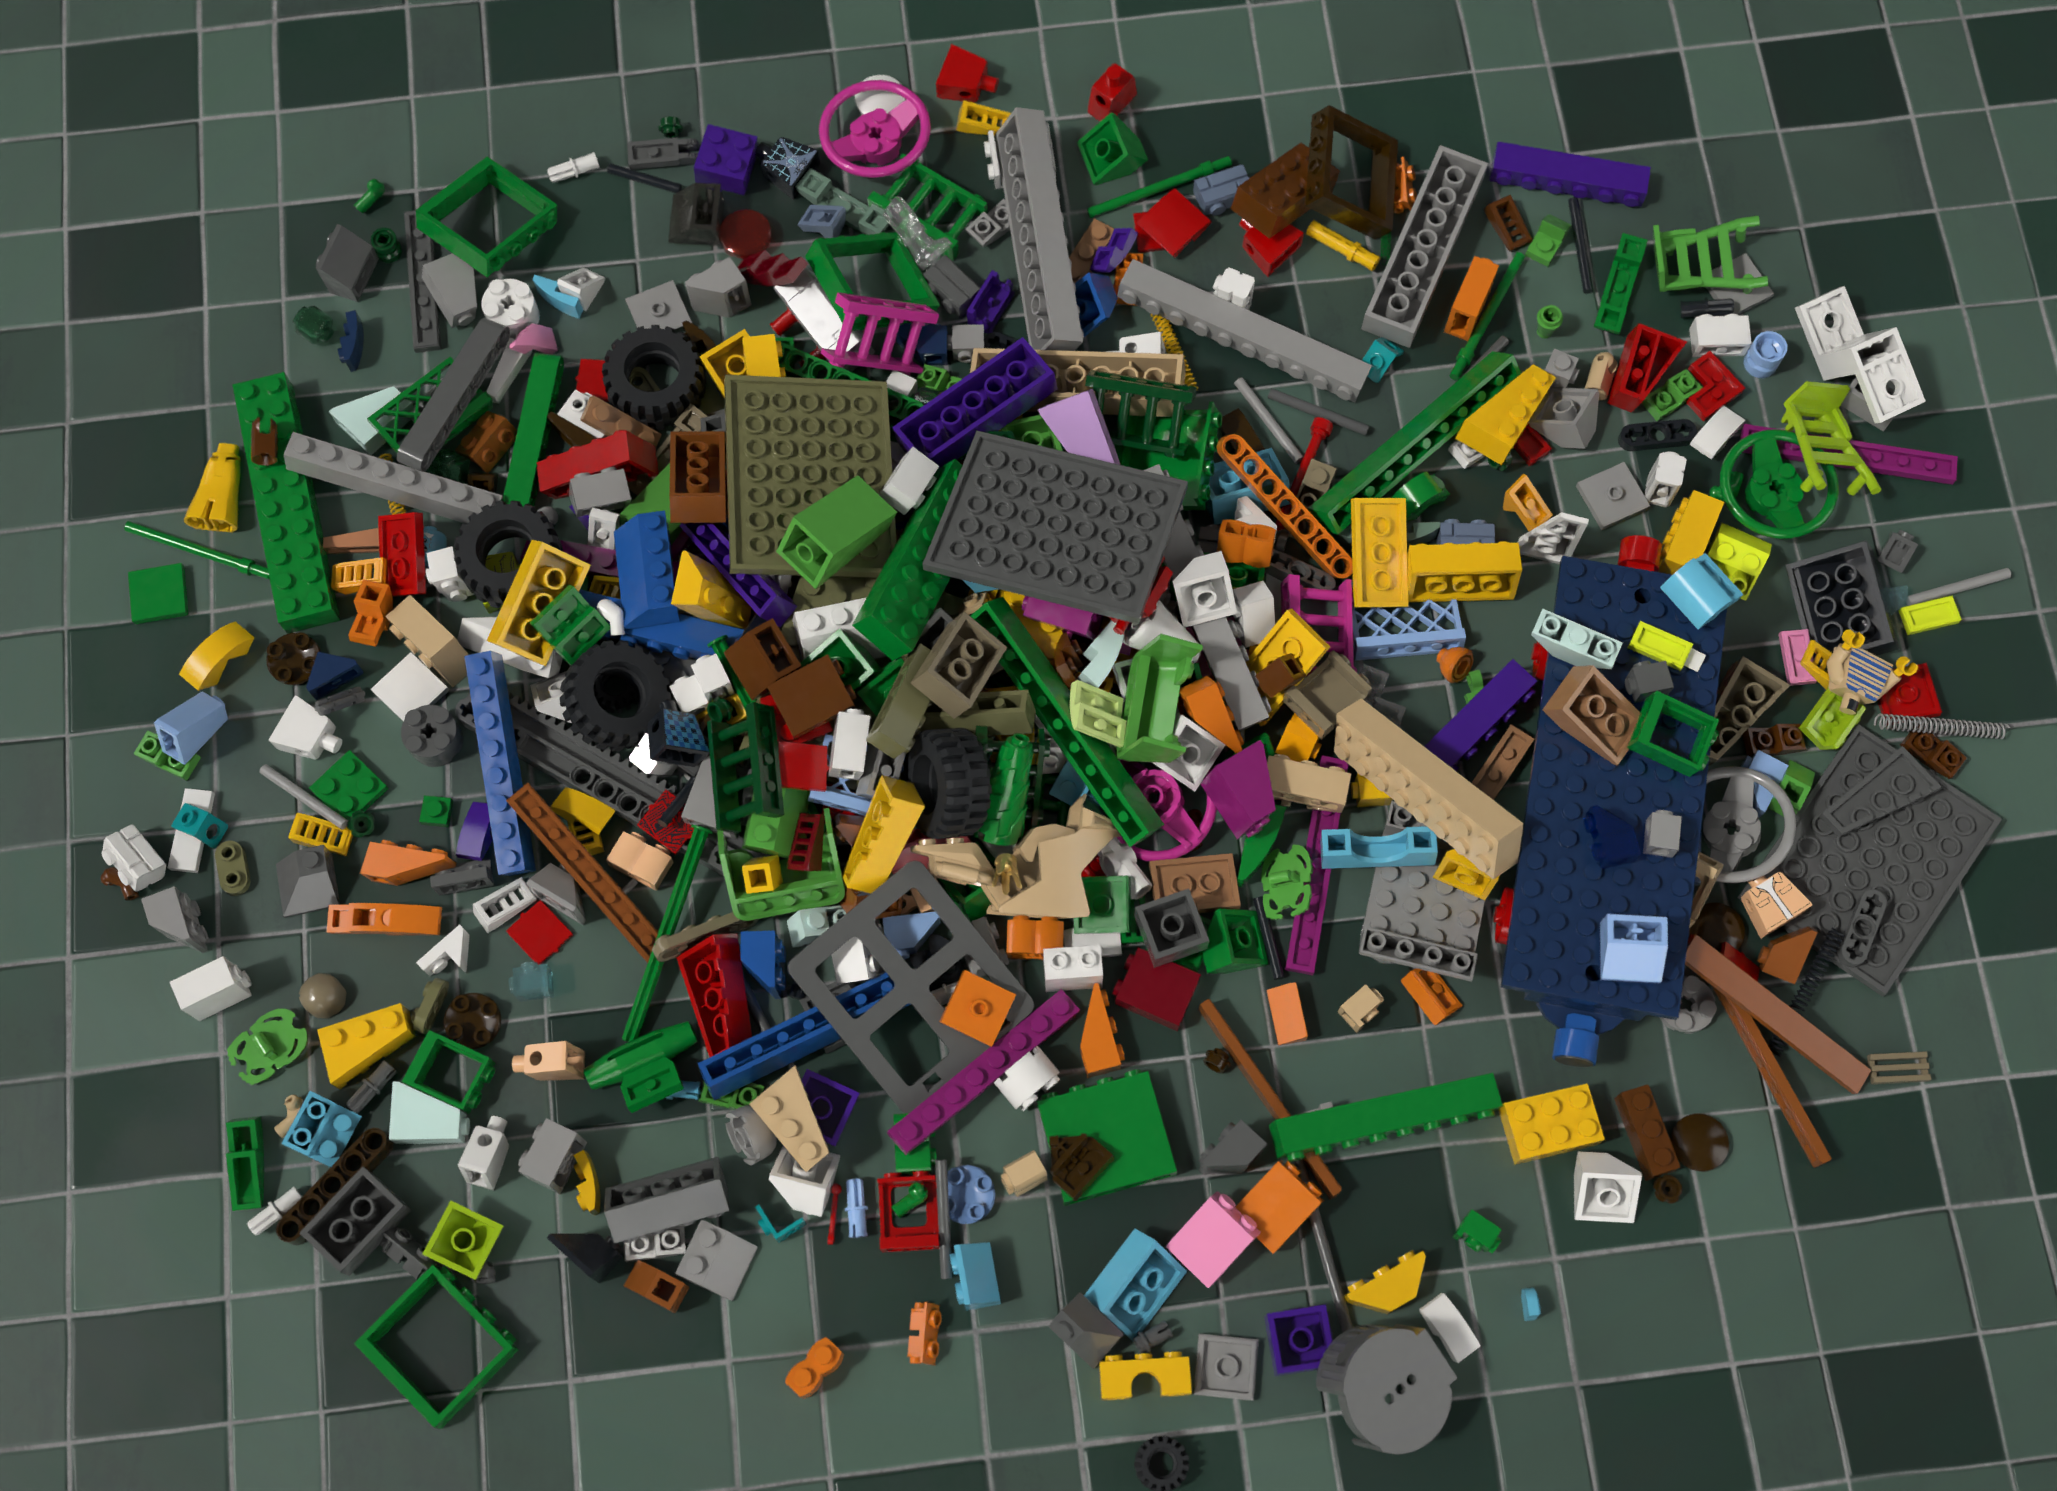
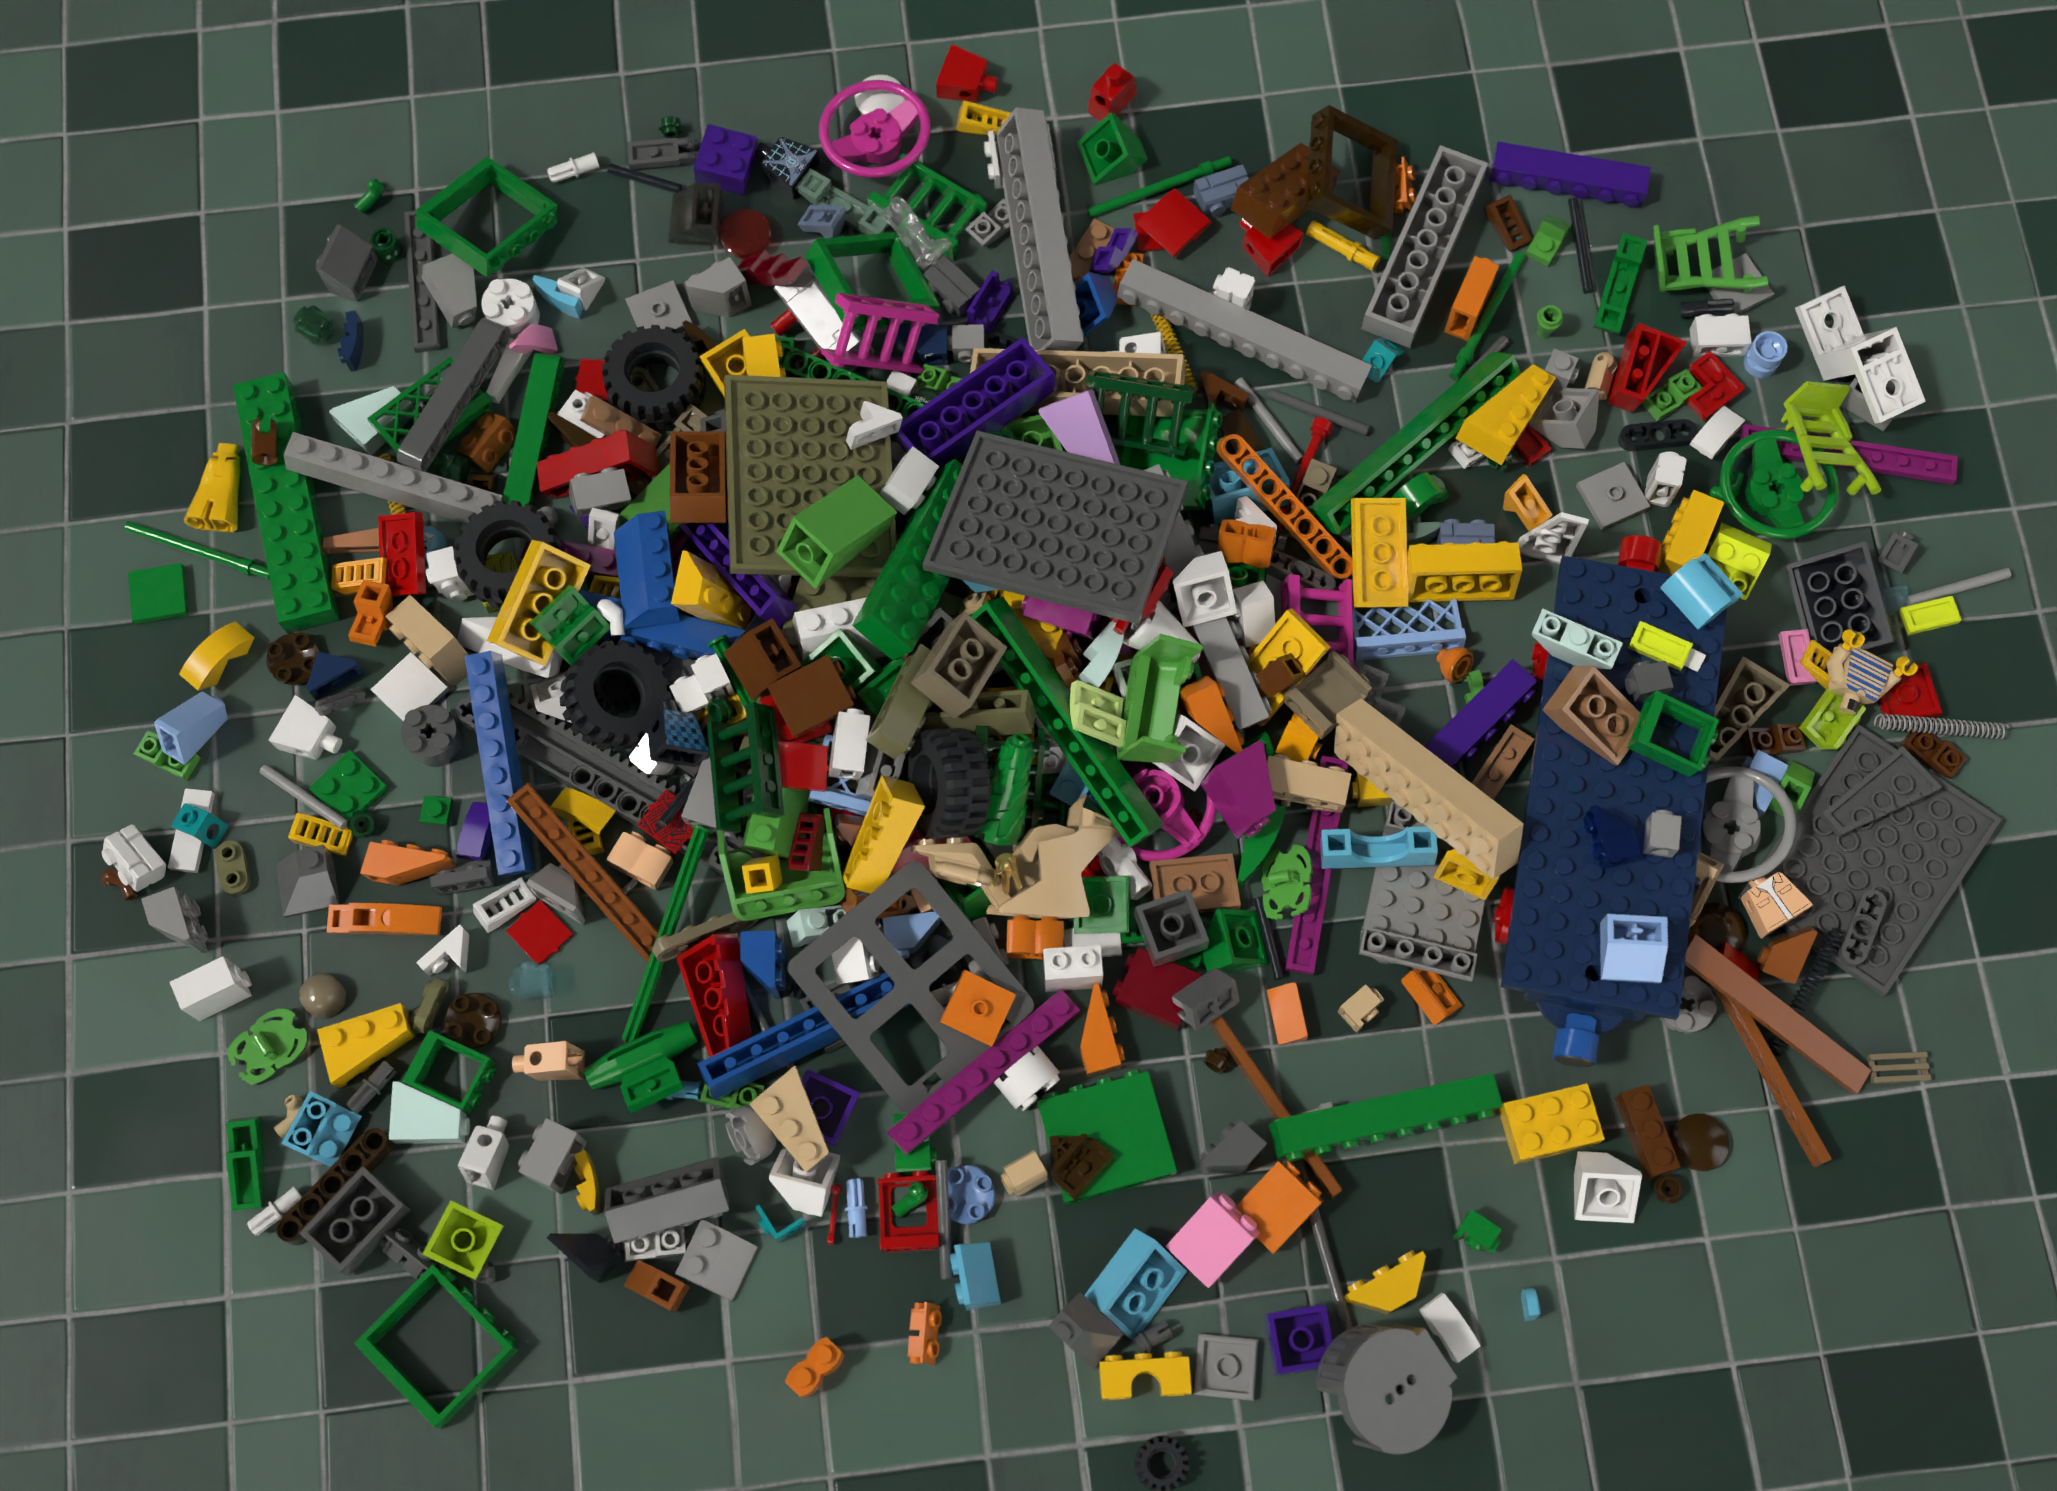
(876, 424): none -> white slope
(1206, 998): none -> dark grey hinge
(1216, 389): none -> reddish brown slope

